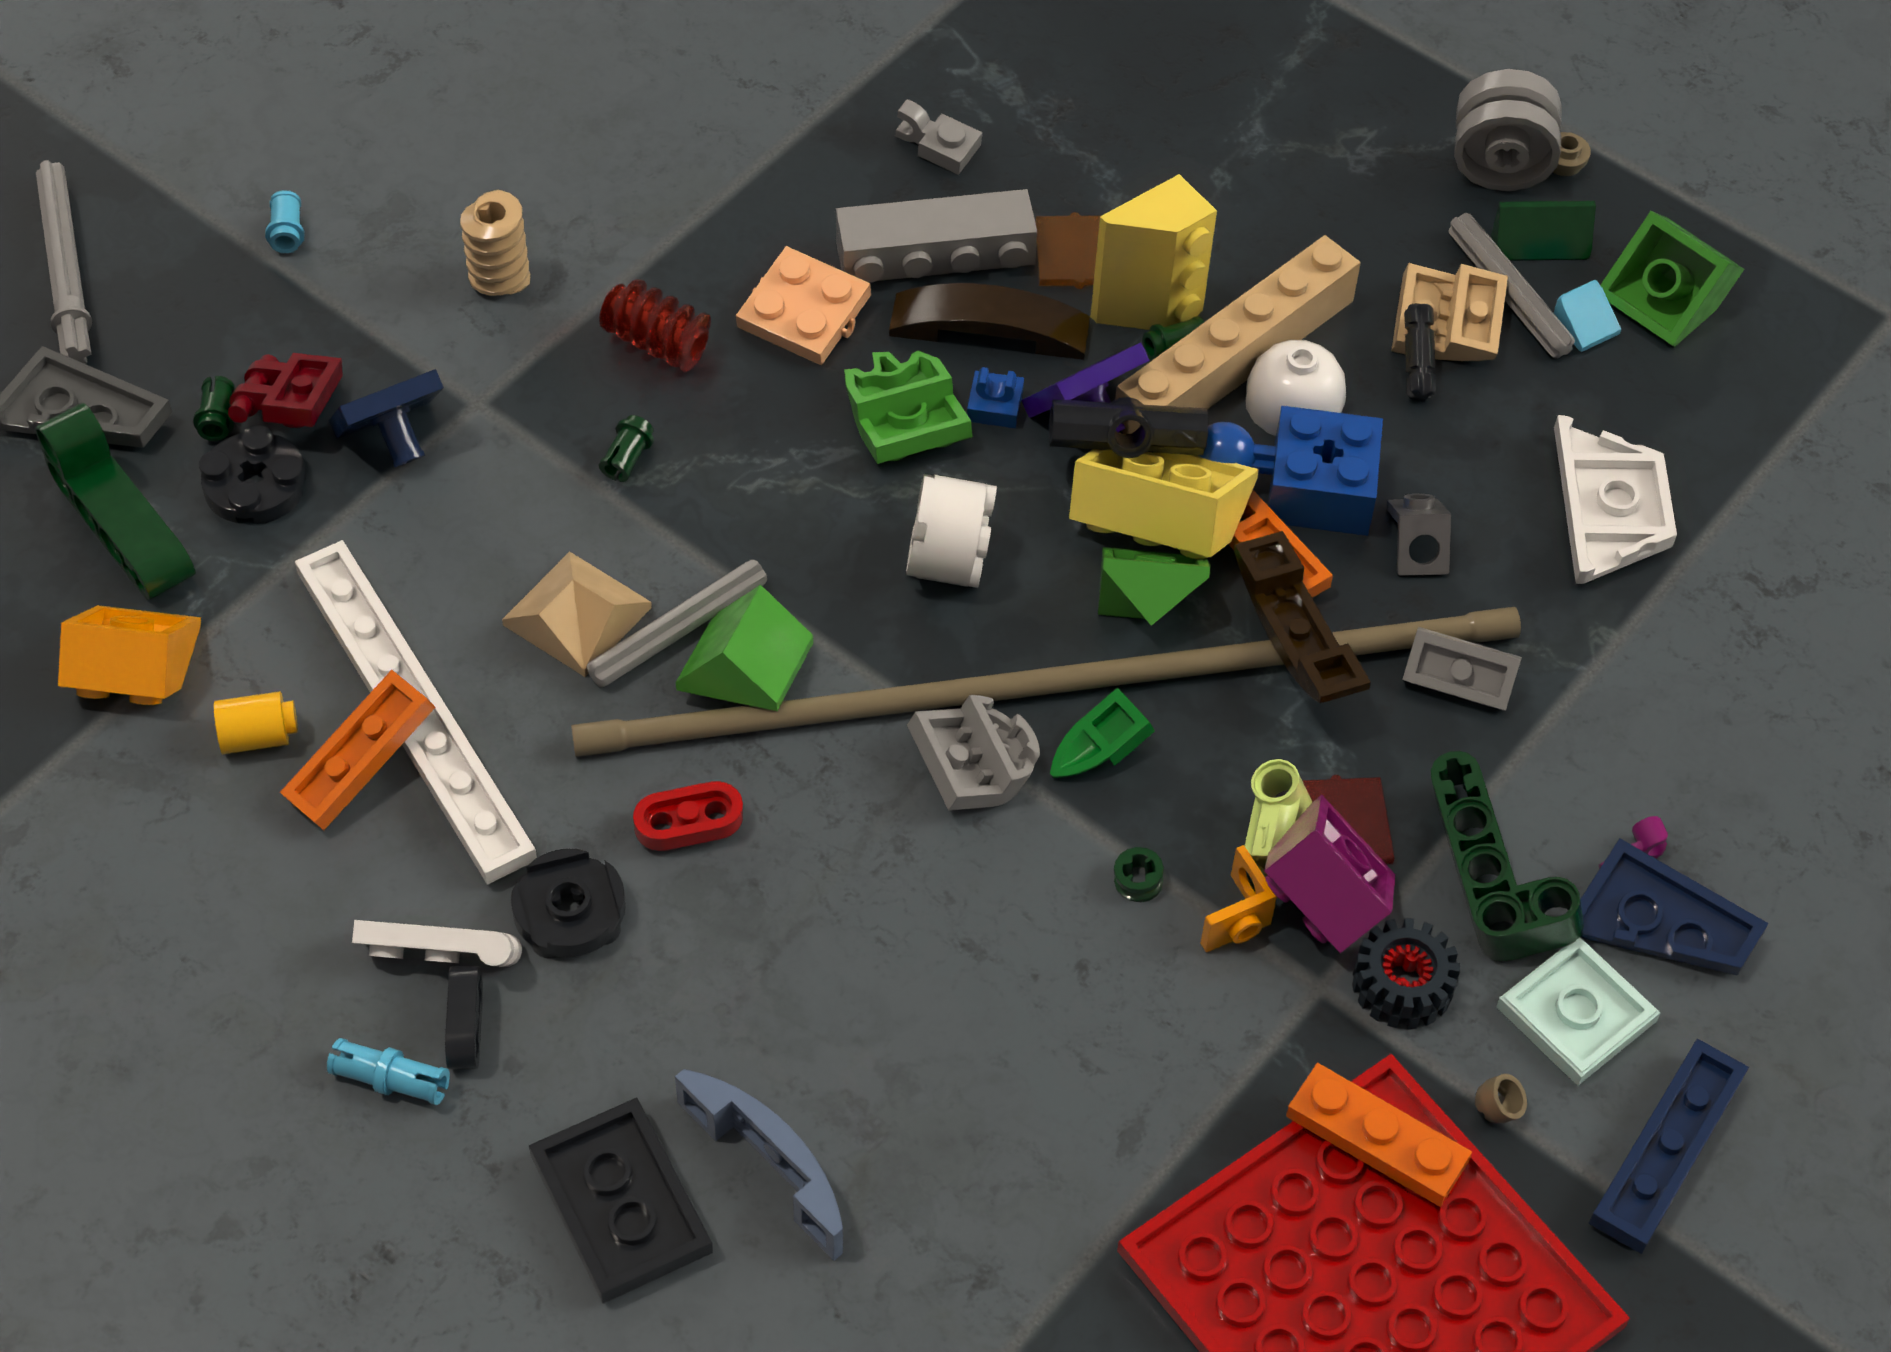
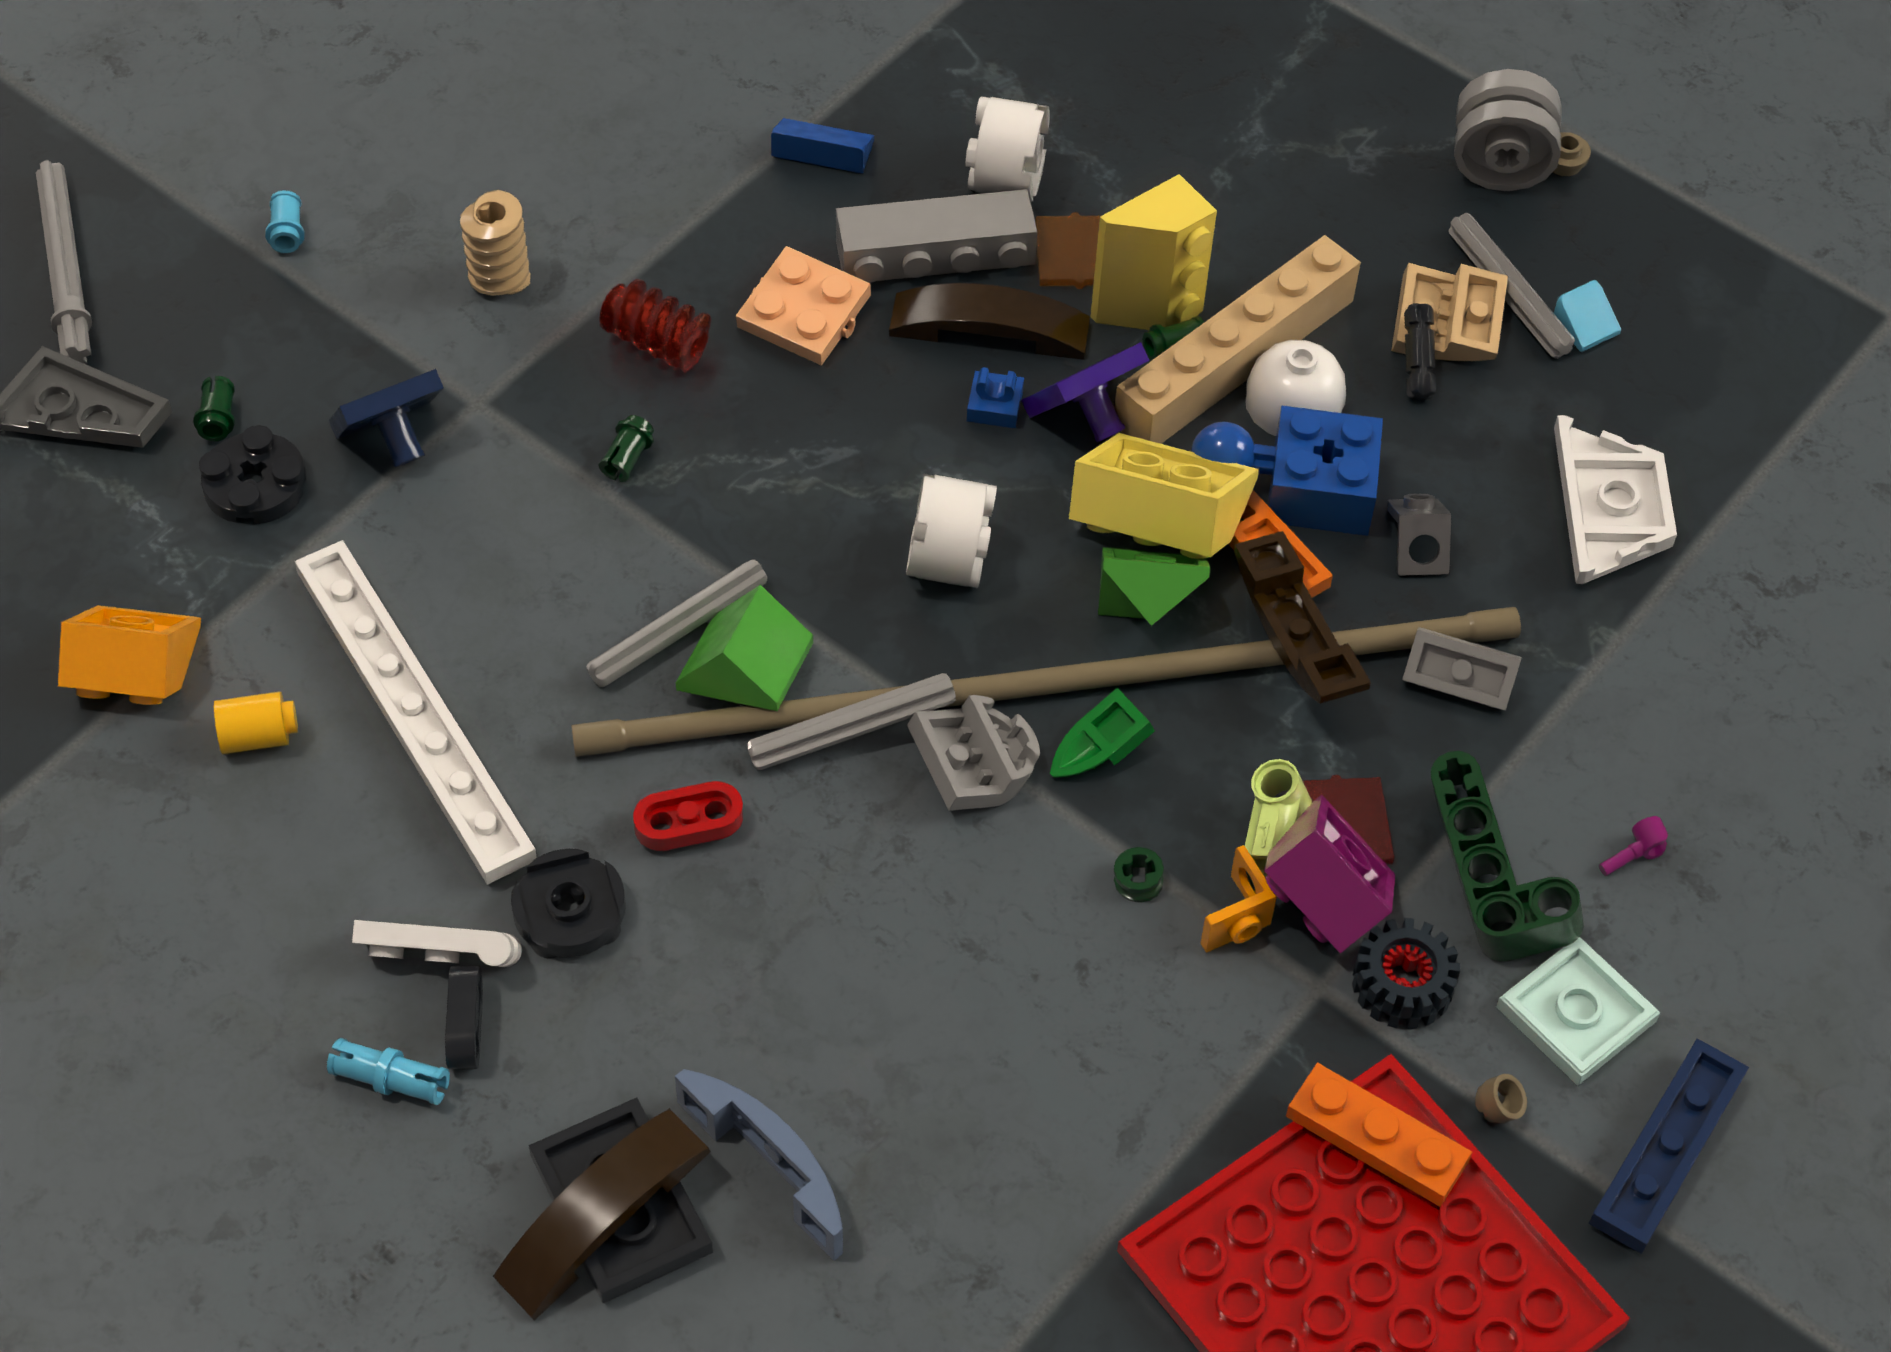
(111, 502): dark green beam -> none
(288, 391): dark red plate -> none
(357, 749): orange plate -> none
(576, 613): tan slope -> none
(595, 1207): none -> dark brown slope
(821, 145): none -> blue slope
(850, 721): none -> light grey axle
(905, 406): bright green plate -> none
(940, 142): light grey plate -> none
(1008, 146): none -> white brick
(1160, 430): black piece -> none
(1545, 230): dark green slope -> none
(1665, 914): dark blue wing -> none
(1669, 279): bright green slope -> none

